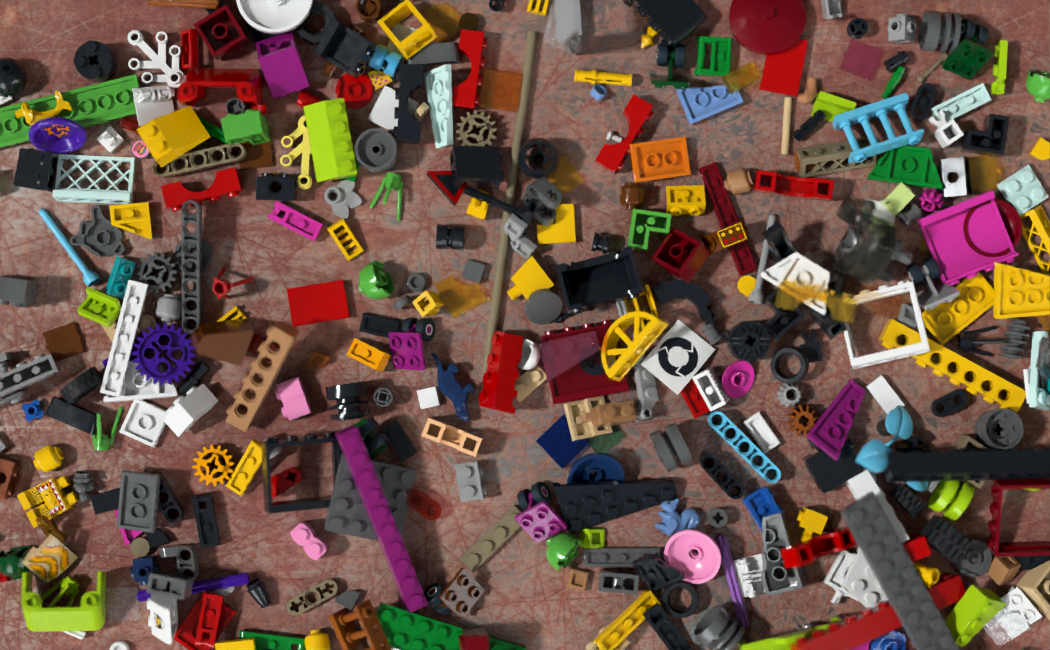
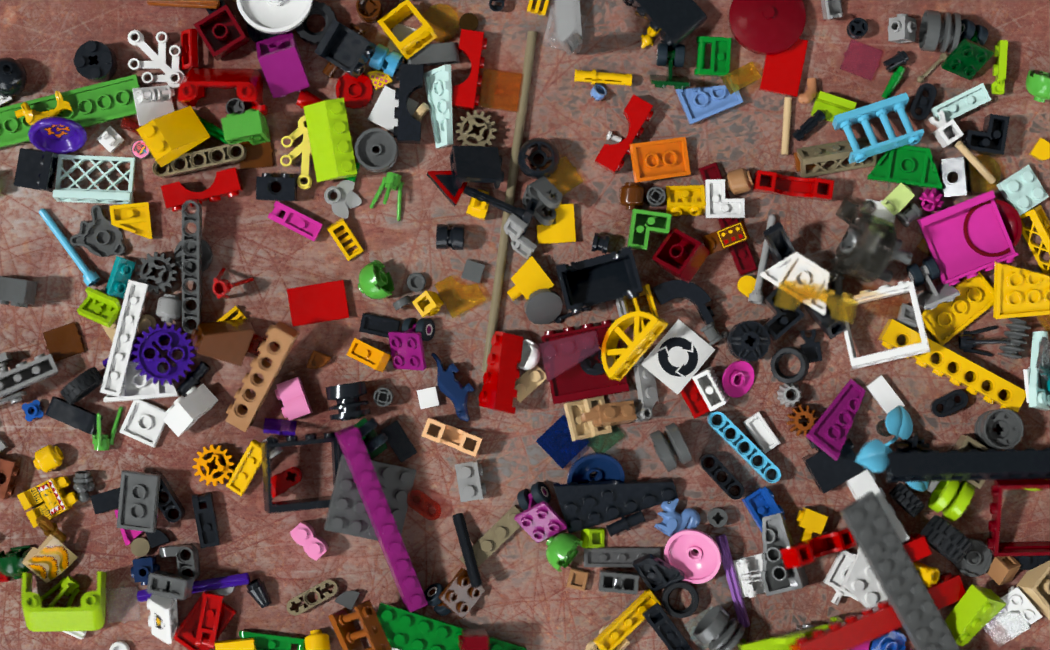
(279, 426): none -> dark purple piece
(467, 550): none -> black axle
(625, 523): none -> black pin
(655, 196): none -> dark grey wheel
(716, 203): none -> white plate
(975, 162): none -> tan bar

